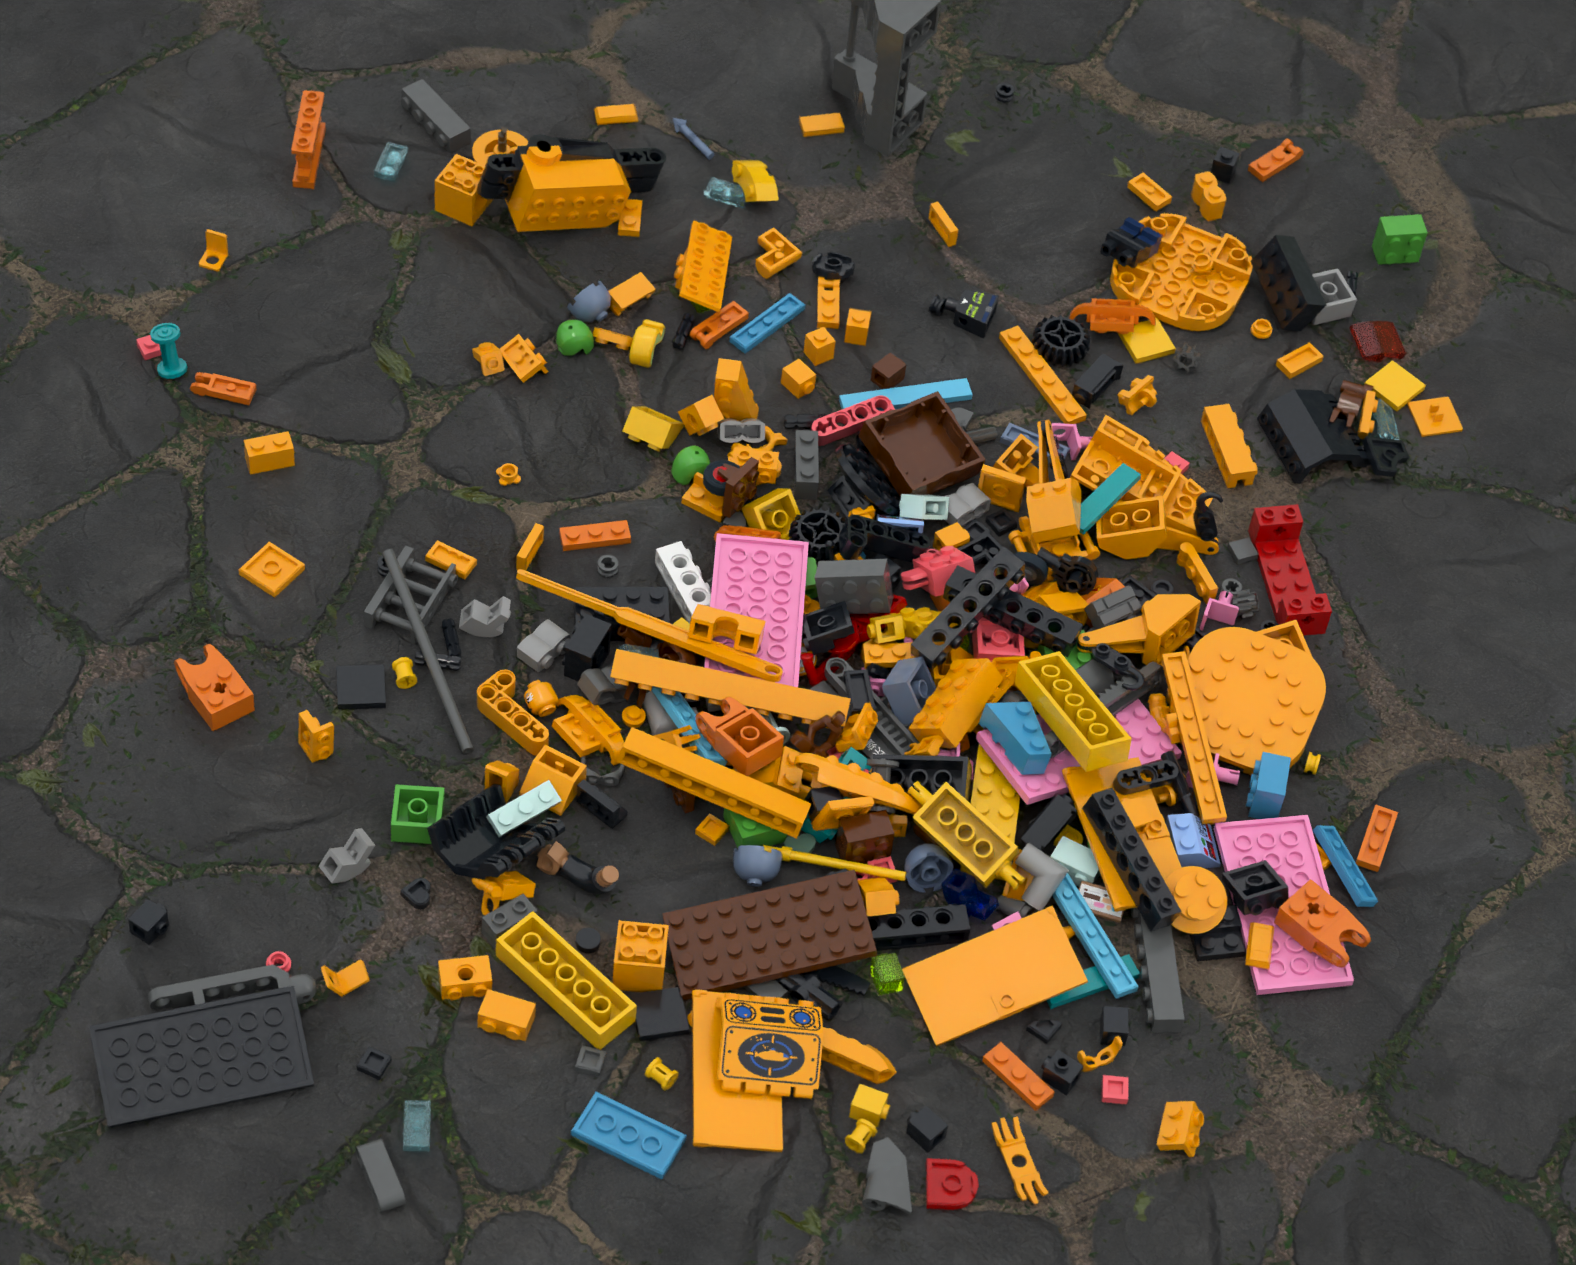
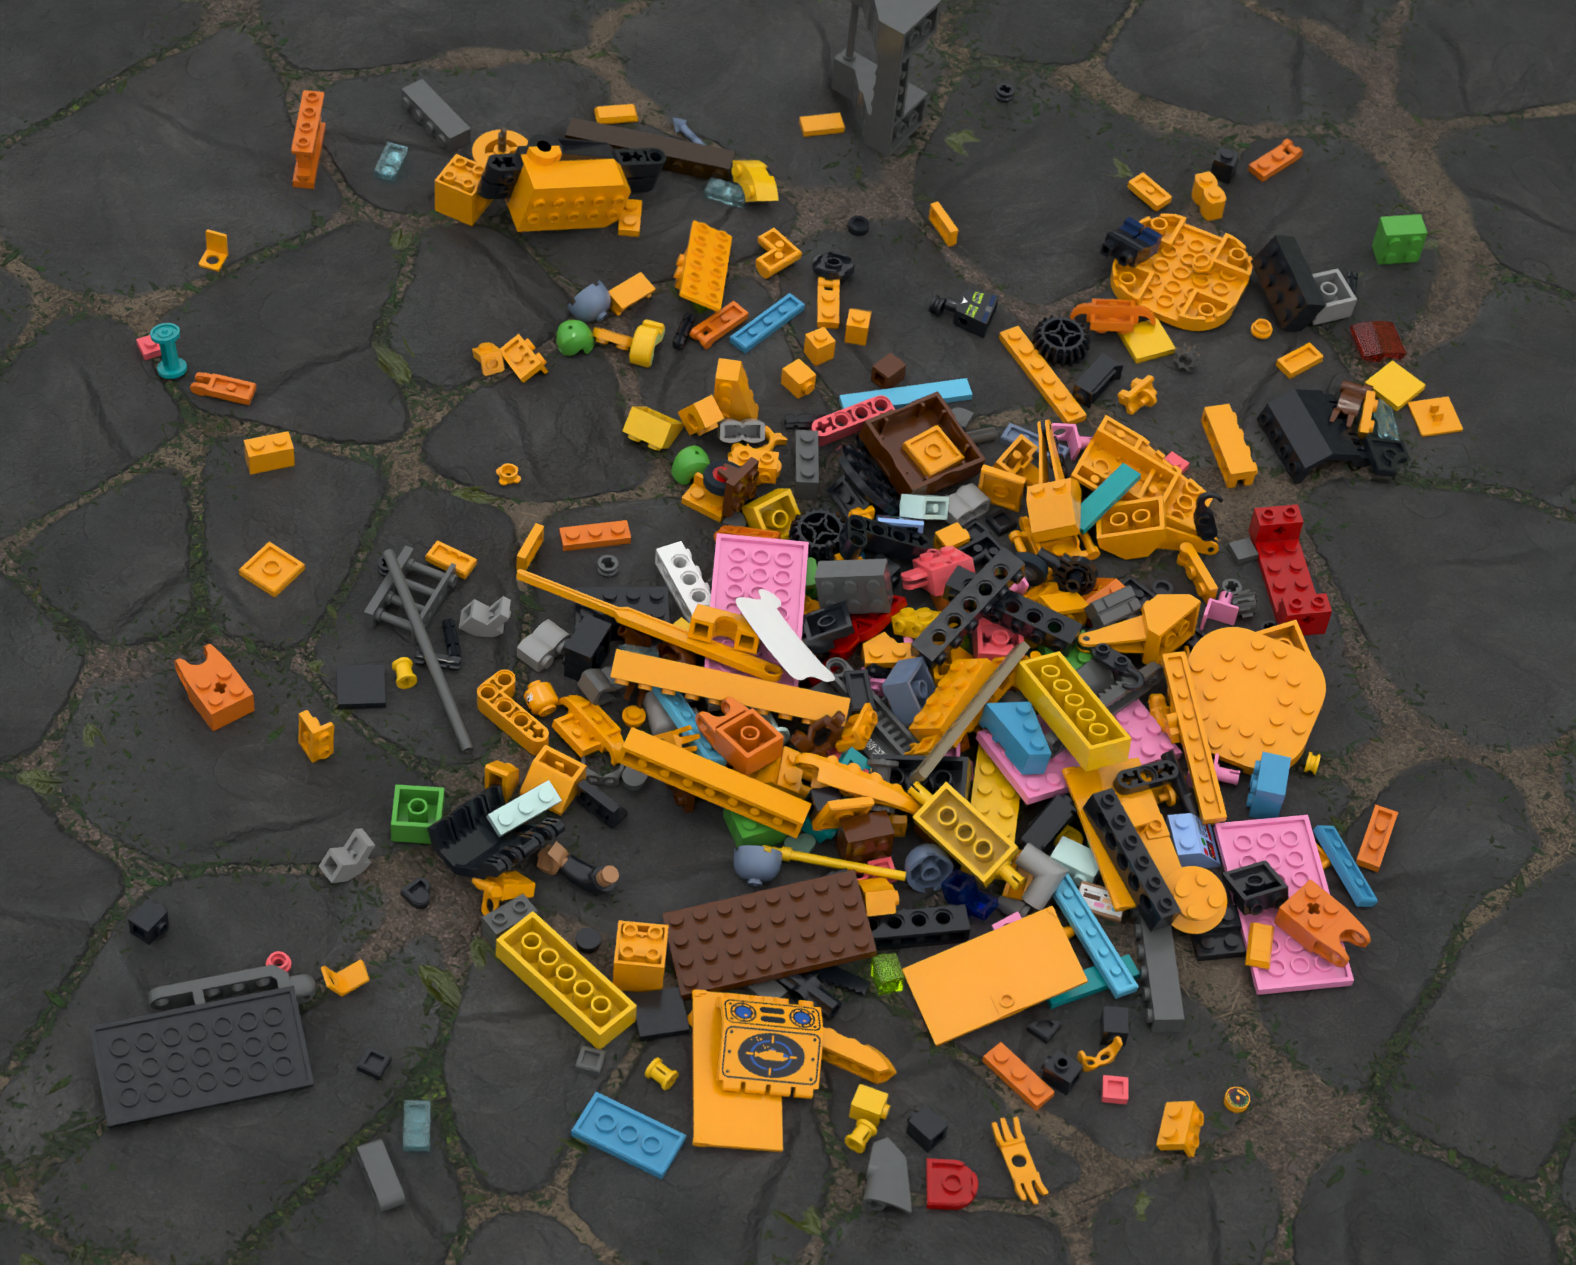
(472, 968): light orange brick -> none
(506, 1015): light orange piece -> none
(633, 779): none -> dark grey tile
(681, 155): none -> dark brown brick
(712, 829): light orange tile -> none
(780, 637): none -> white sticker
(858, 225): none -> black tile
(893, 628): yellow brick -> none
(933, 452): none -> light orange tile
(969, 712): none -> dark tan tile
(1236, 1099): none -> tile

